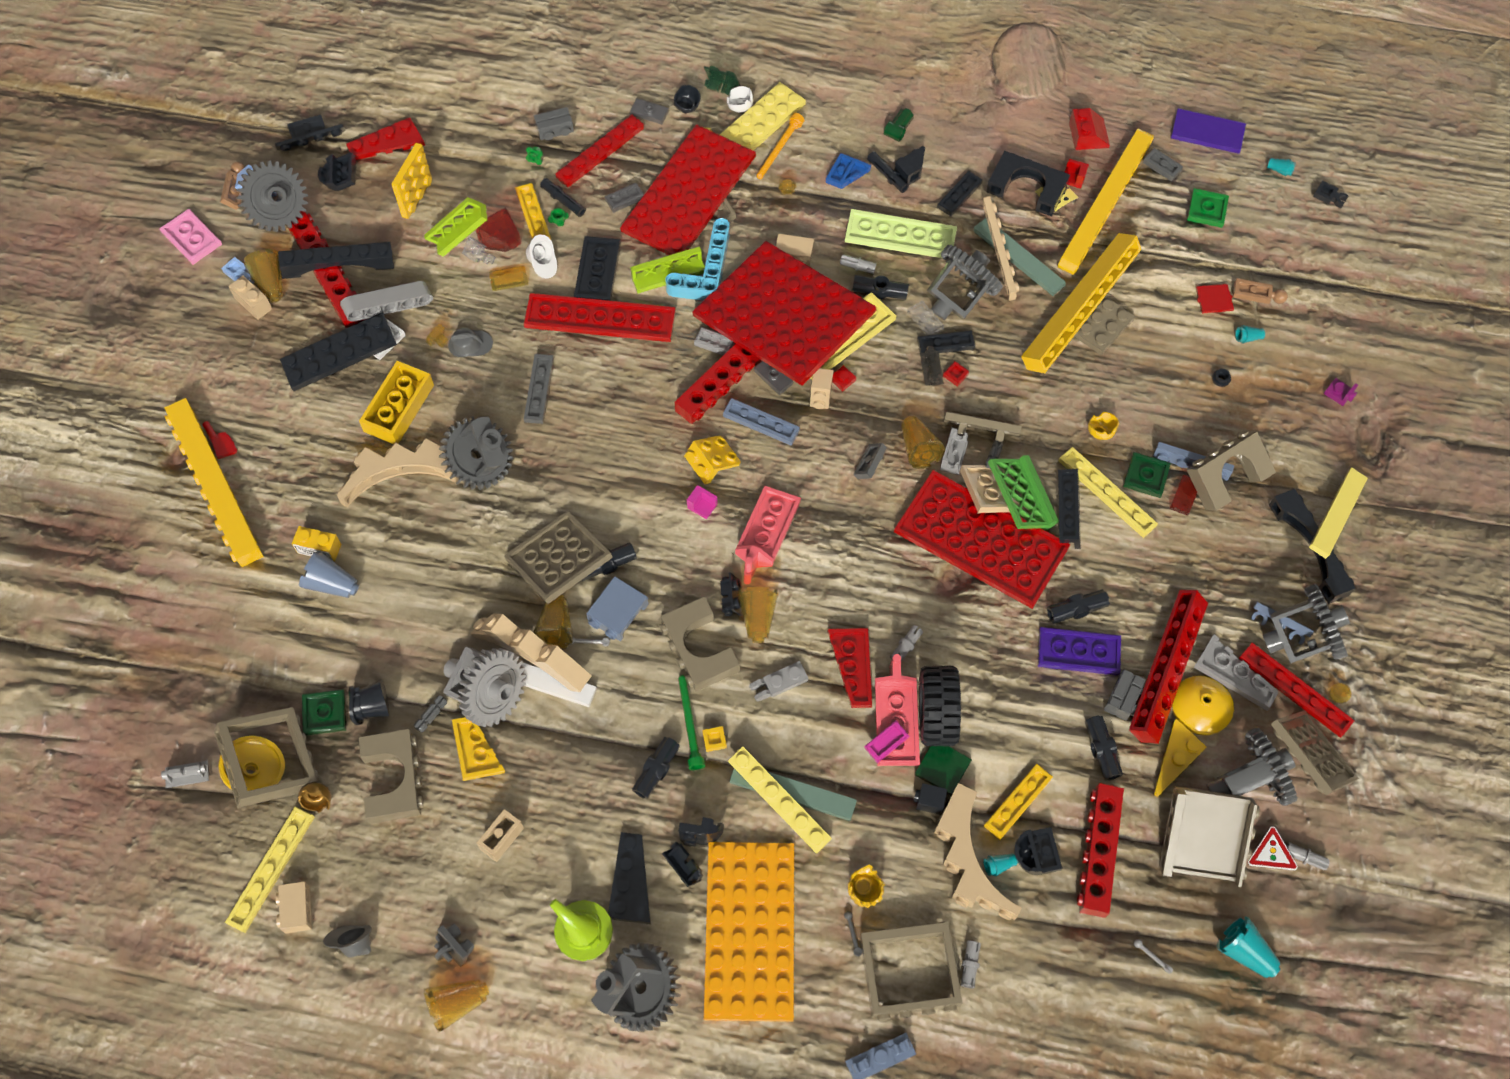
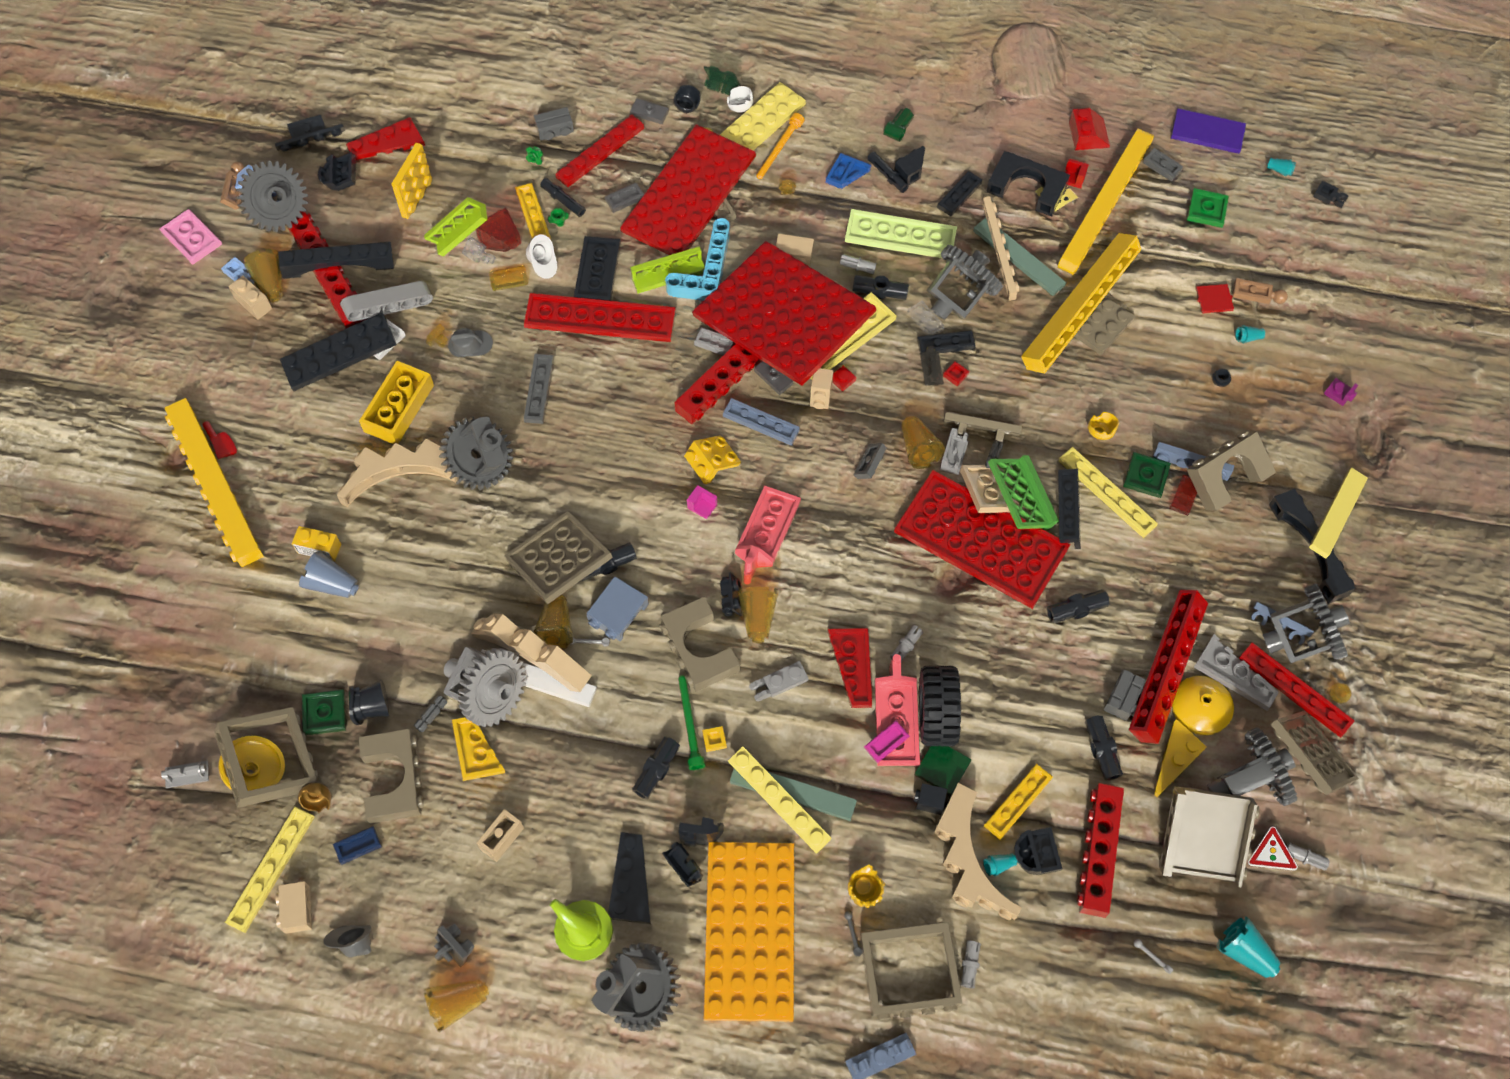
(357, 845): none -> dark blue tile
(1079, 651): dark purple tile -> none

